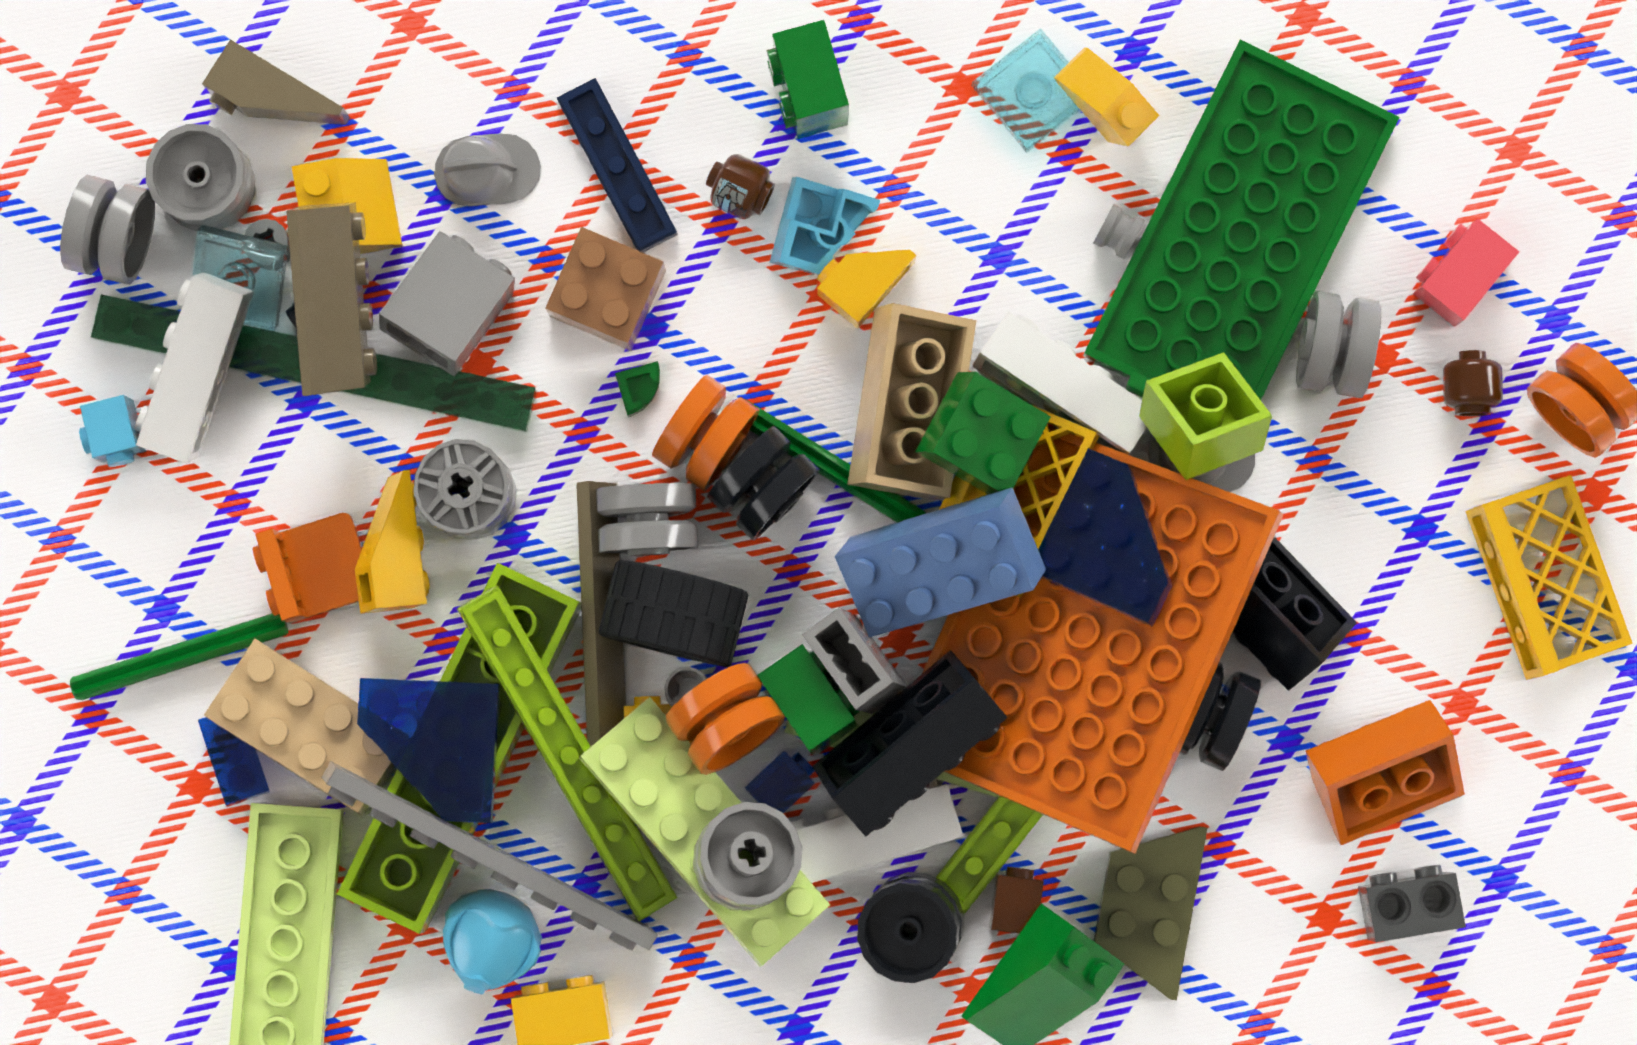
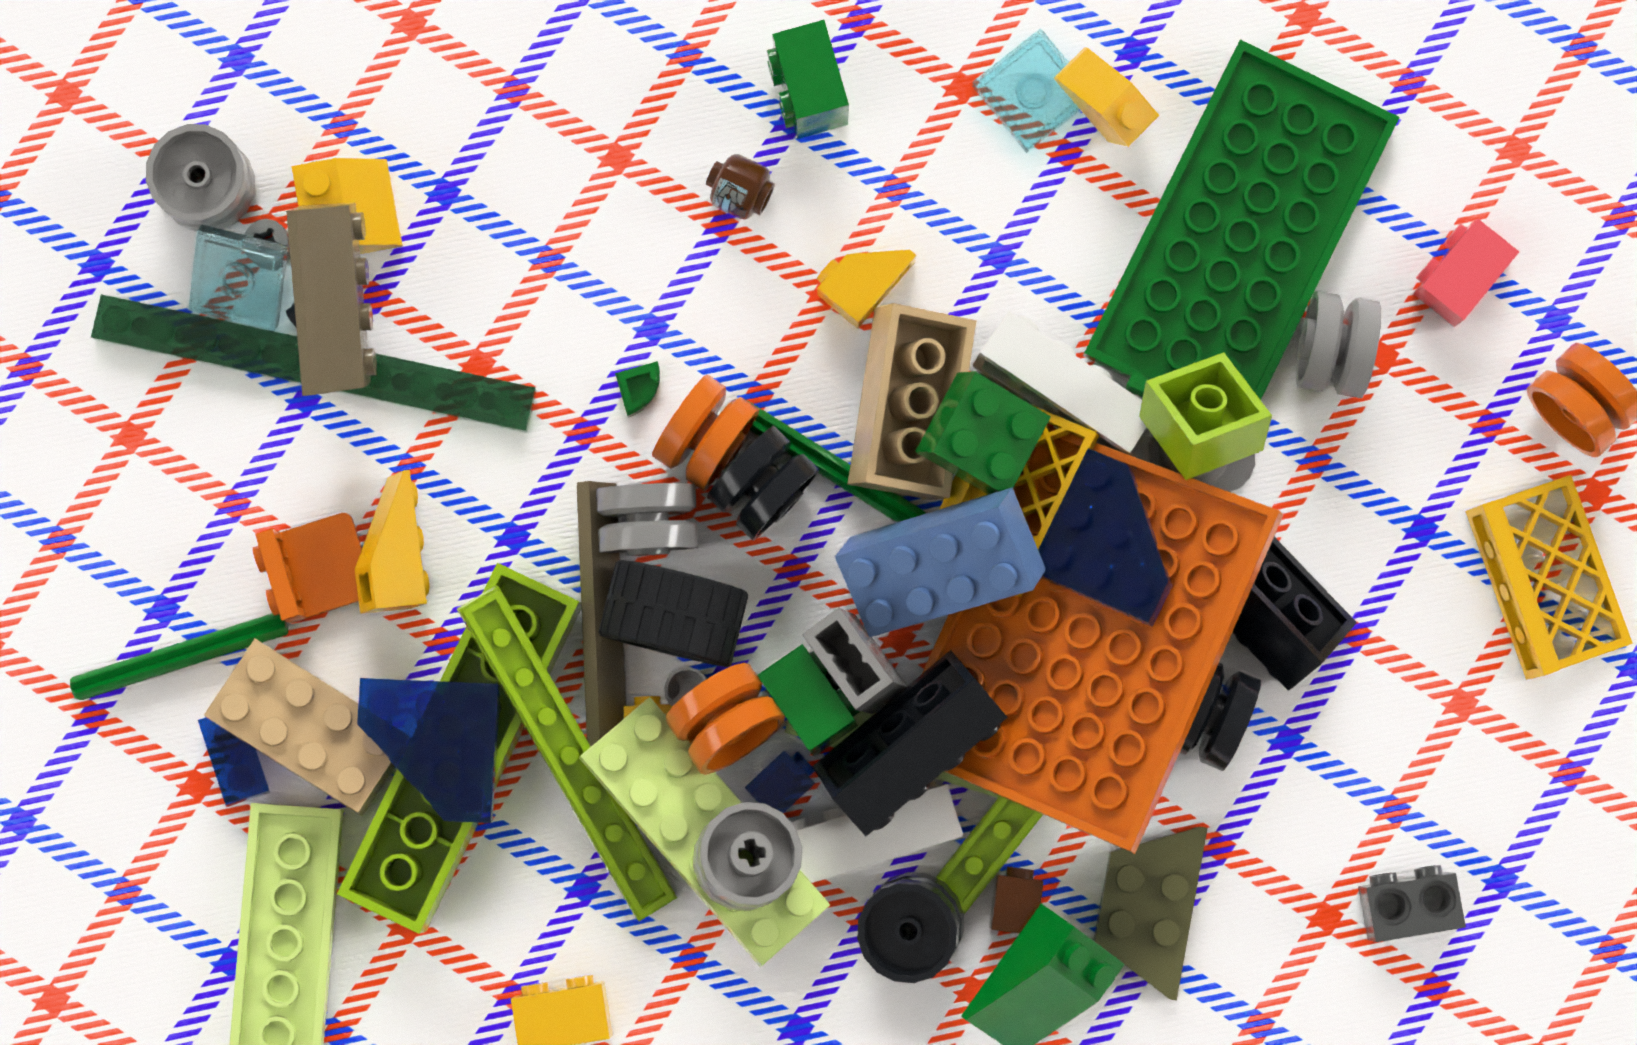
(107, 229): light grey wheel -> none
(110, 430): medium azure brick -> none
(193, 367): white brick -> none
(264, 91): dark tan slope -> none
(447, 302): light grey brick -> none
(470, 850): light grey plate -> none
(487, 169): light grey piece -> none
(490, 496): light grey wheel -> none
(490, 939): medium azure helmet -> none
(606, 288): medium nougat brick -> none
(617, 166): dark blue tile -> none
(817, 224): medium azure slope -> none
(1118, 231): light grey wheel -> none
(1386, 771): orange slope -> none
(1472, 384): reddish brown head -> none

